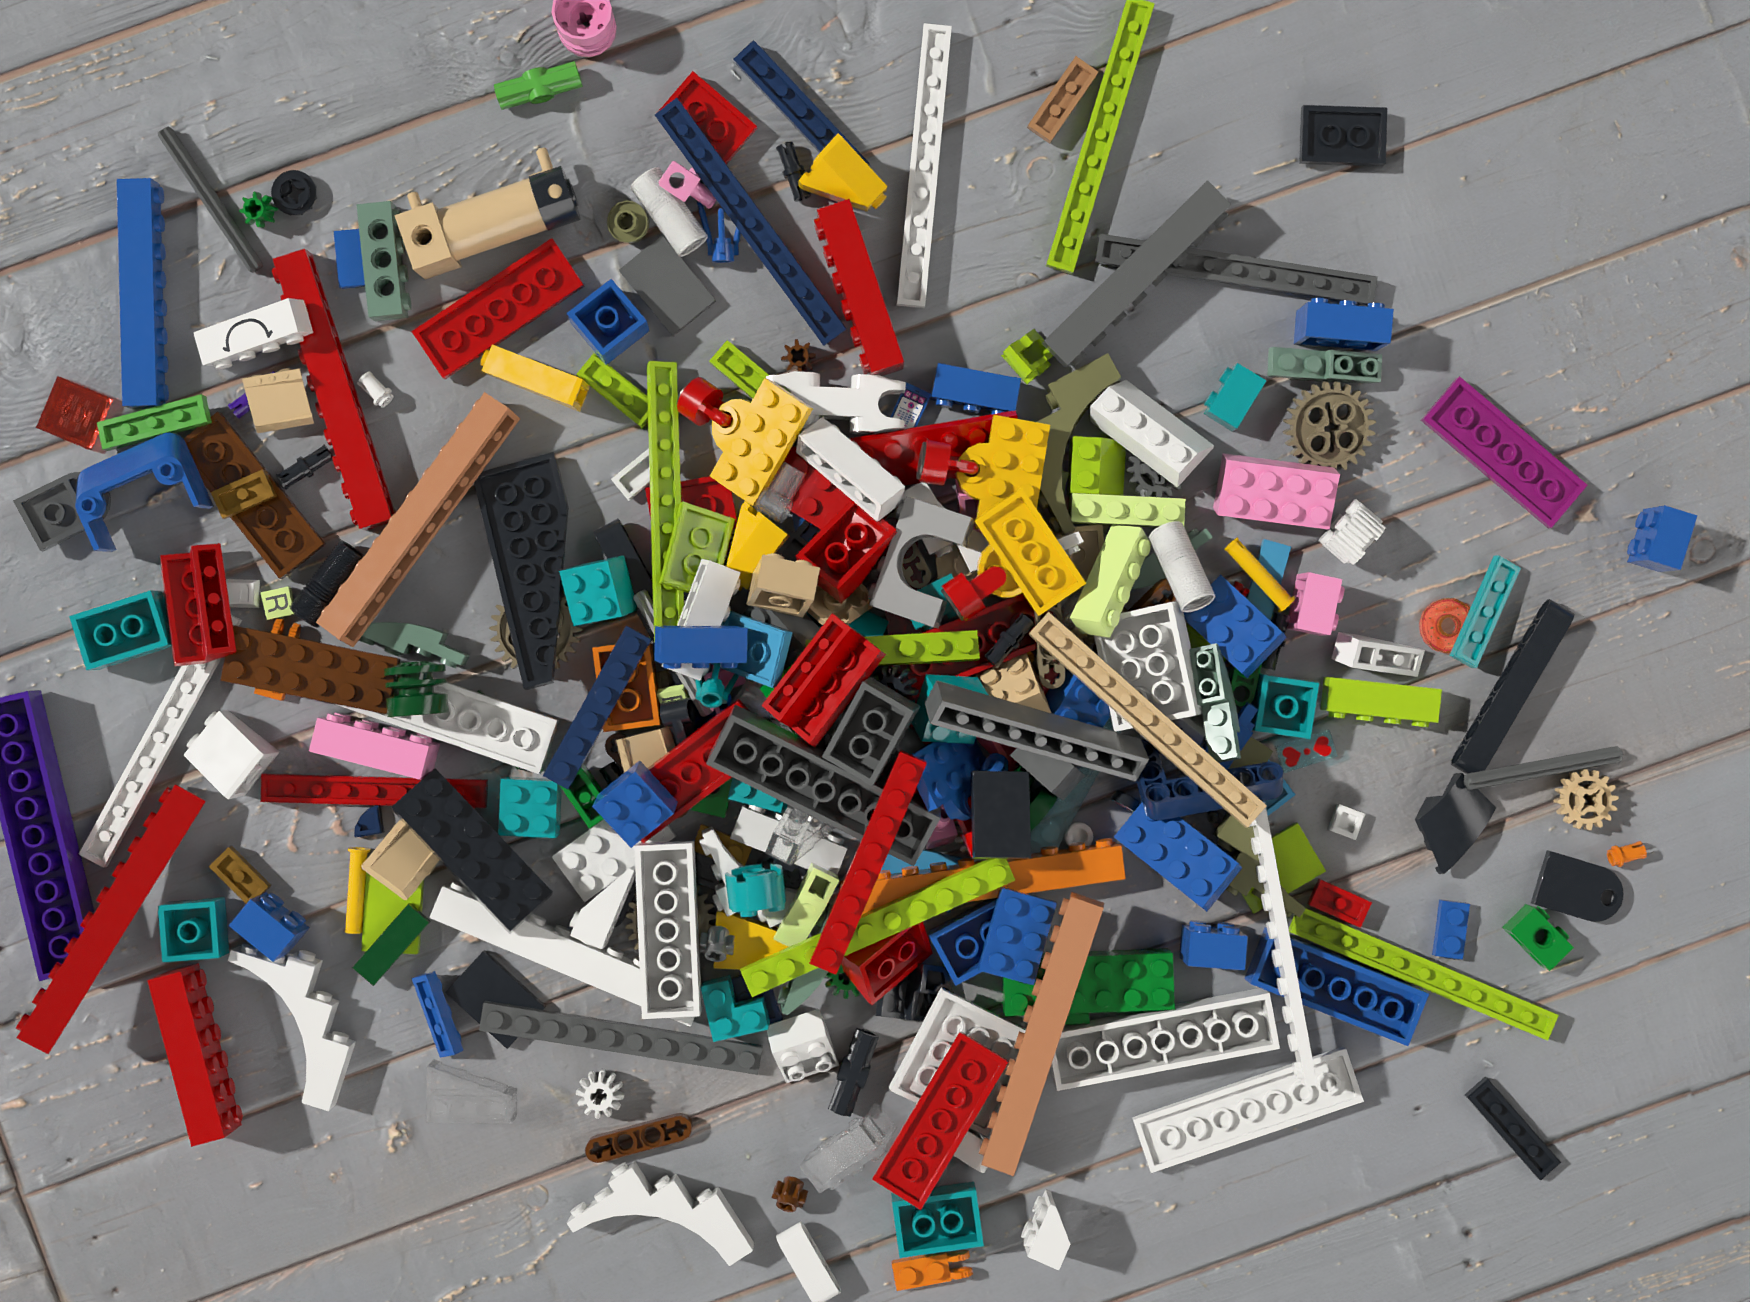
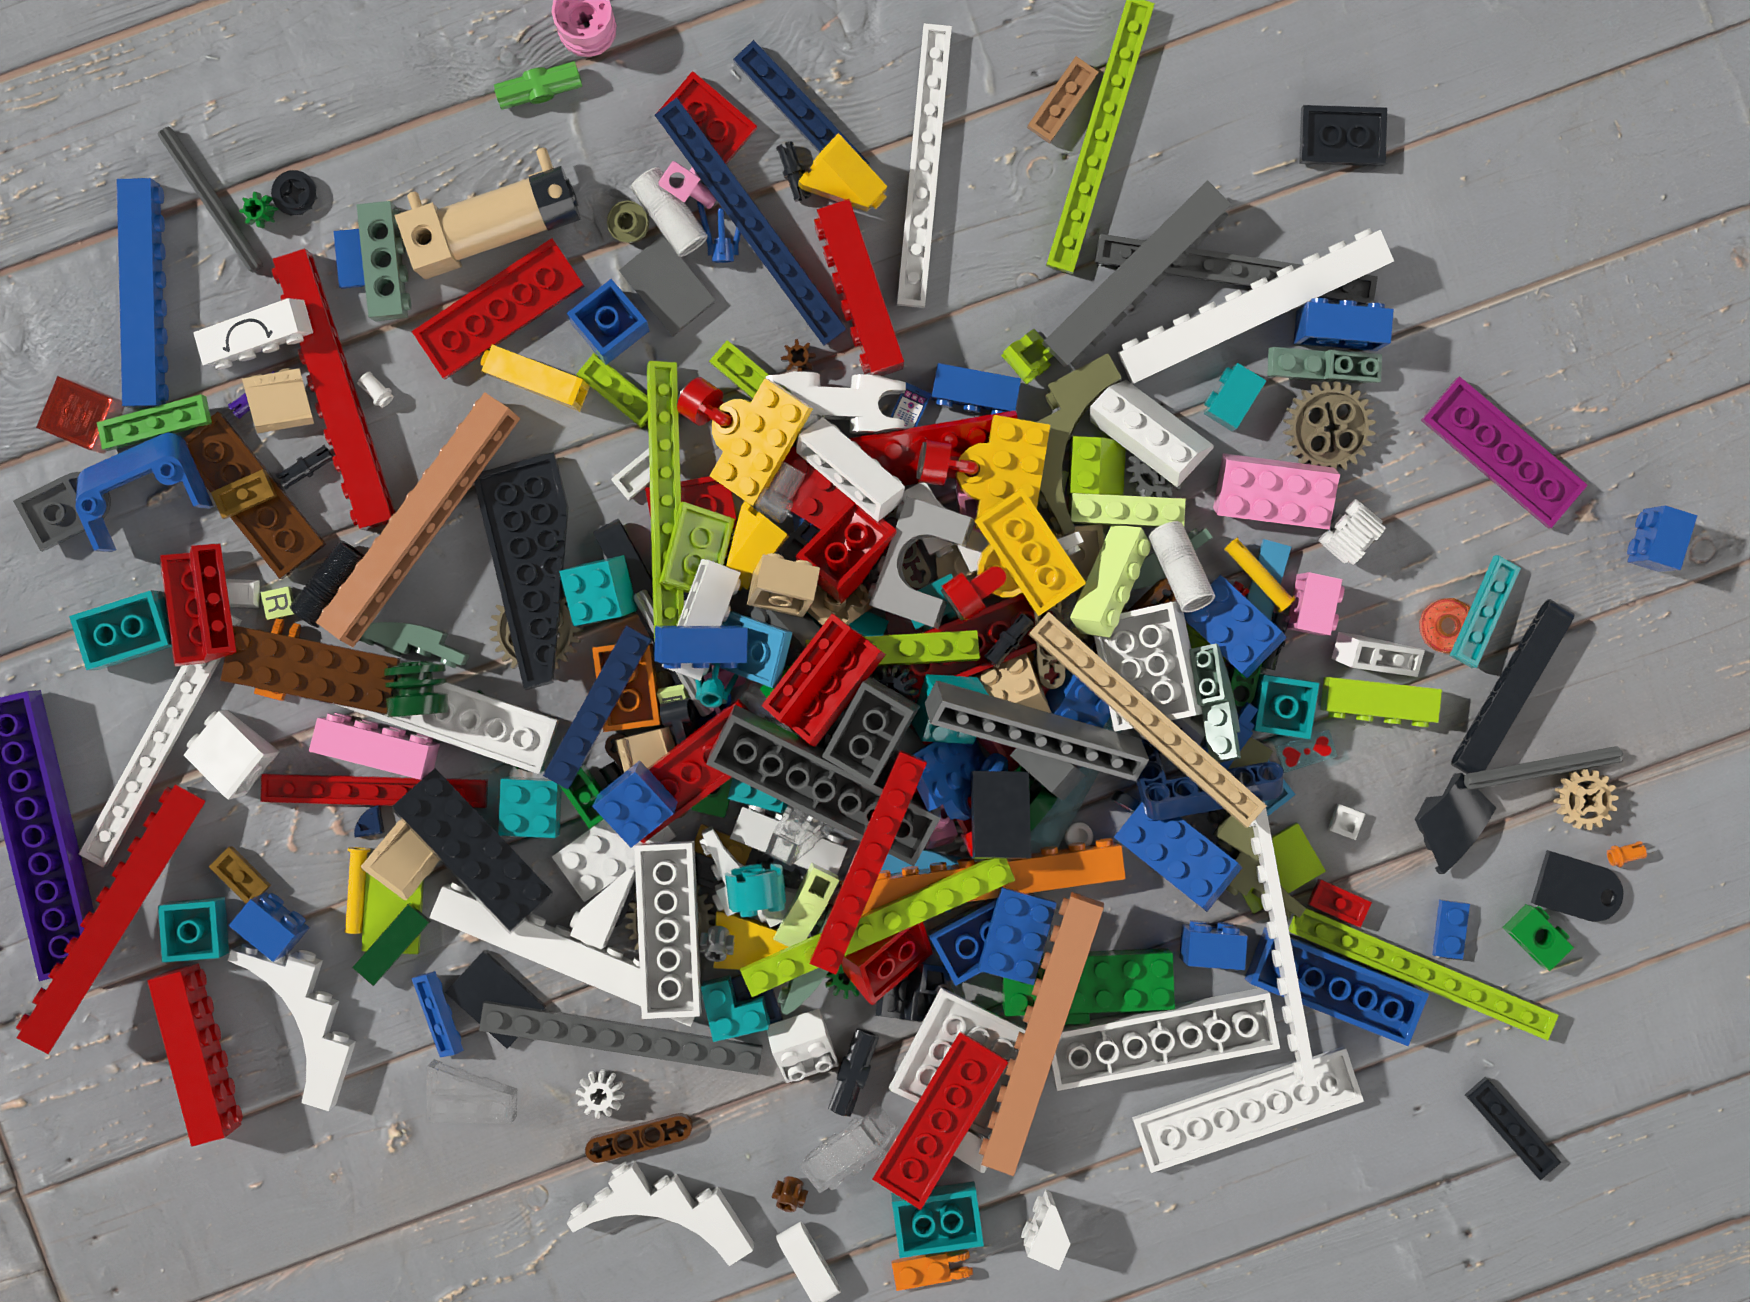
(1255, 306): none -> white brick

